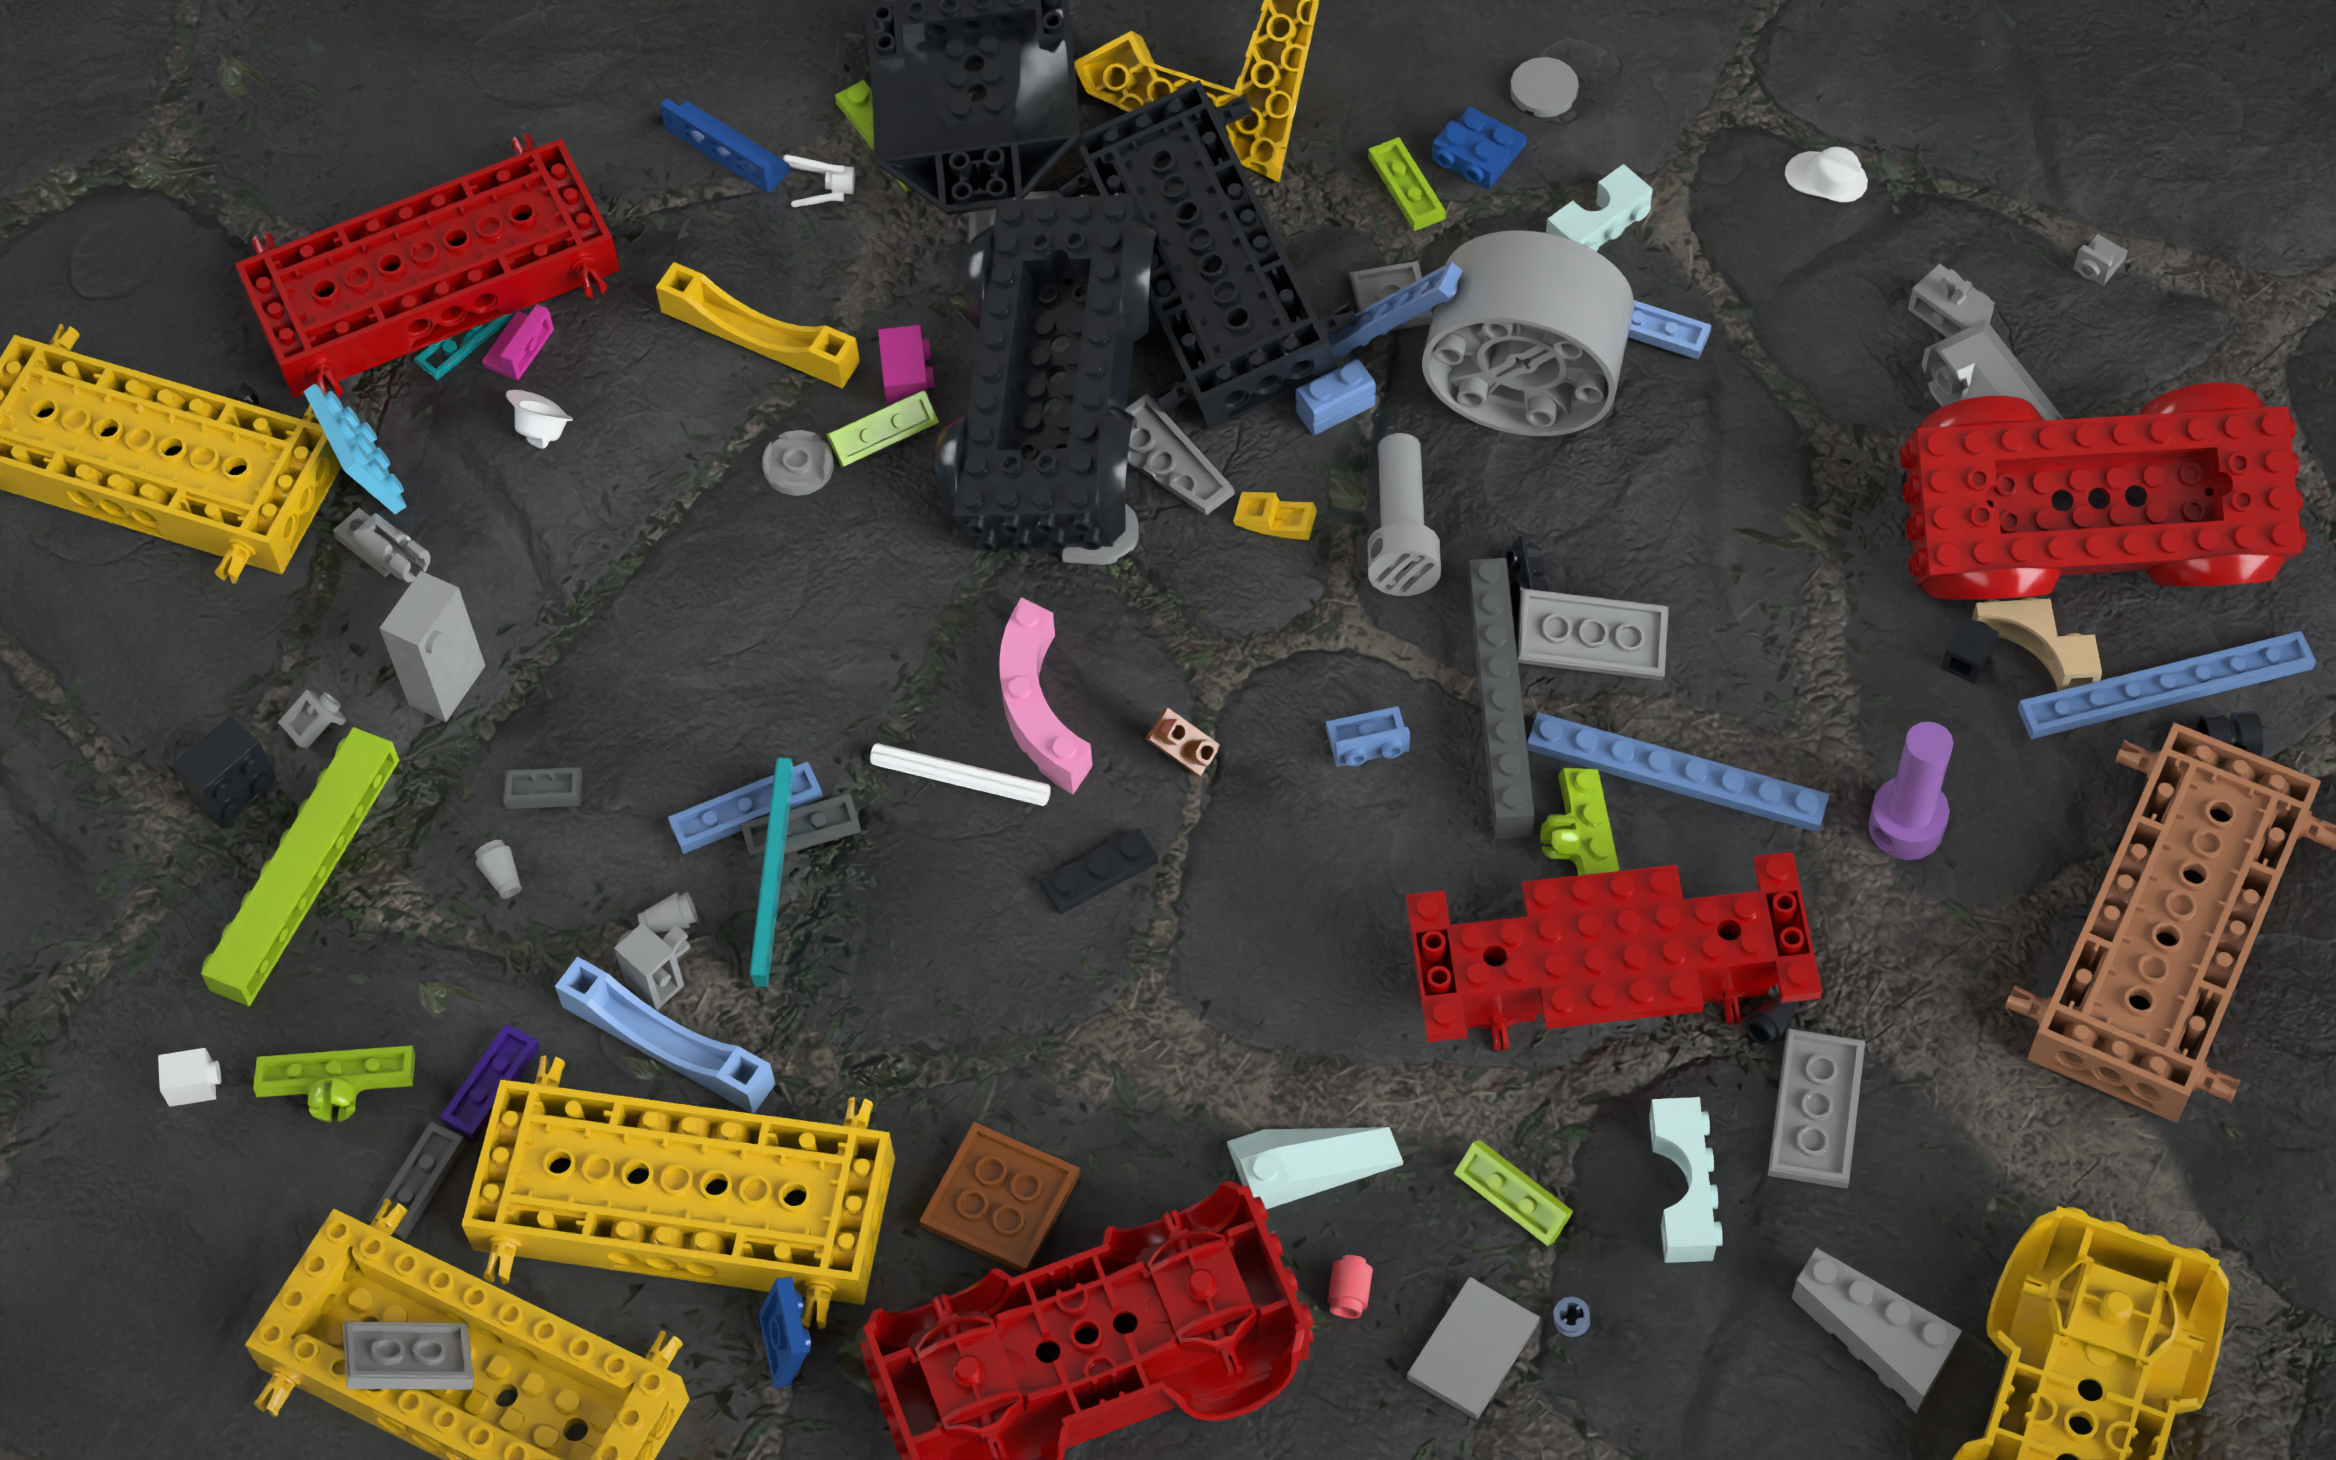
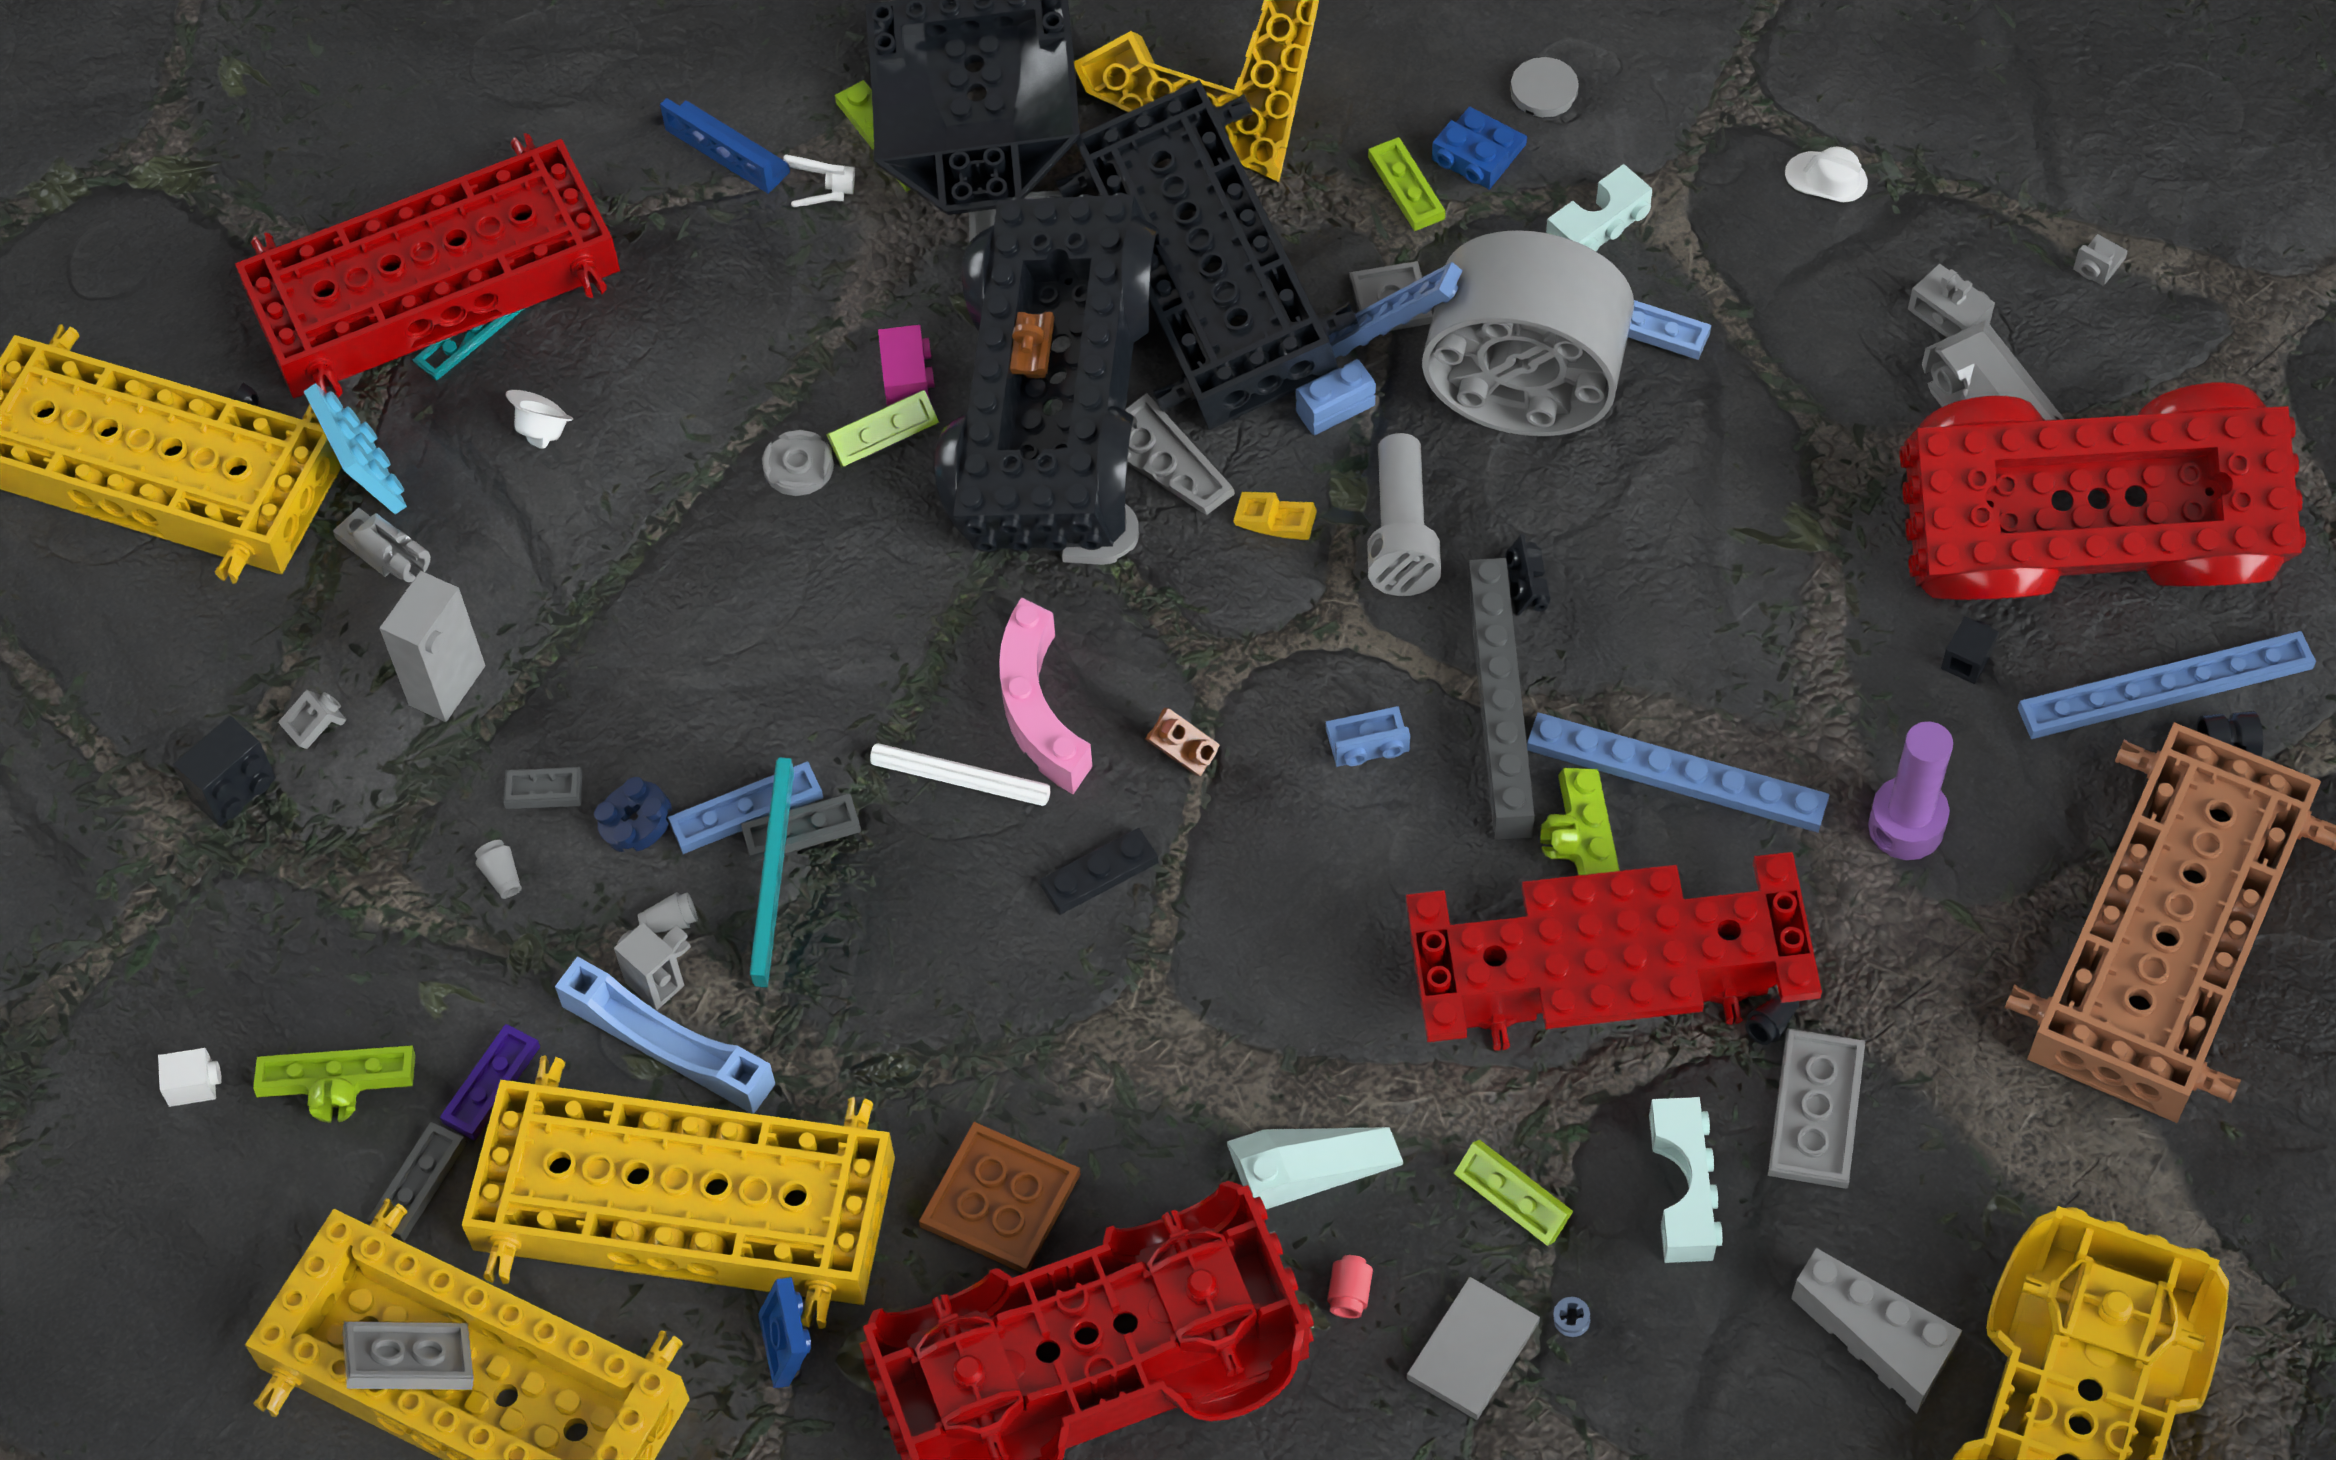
(299, 867): lime brick -> none
(519, 343): dark pink panel -> none
(616, 810): none -> dark blue plate
(813, 350): yellow arch -> none
(1032, 344): none -> dark orange hips
(1592, 634): light grey tile -> none
(2031, 623): tan arch -> none

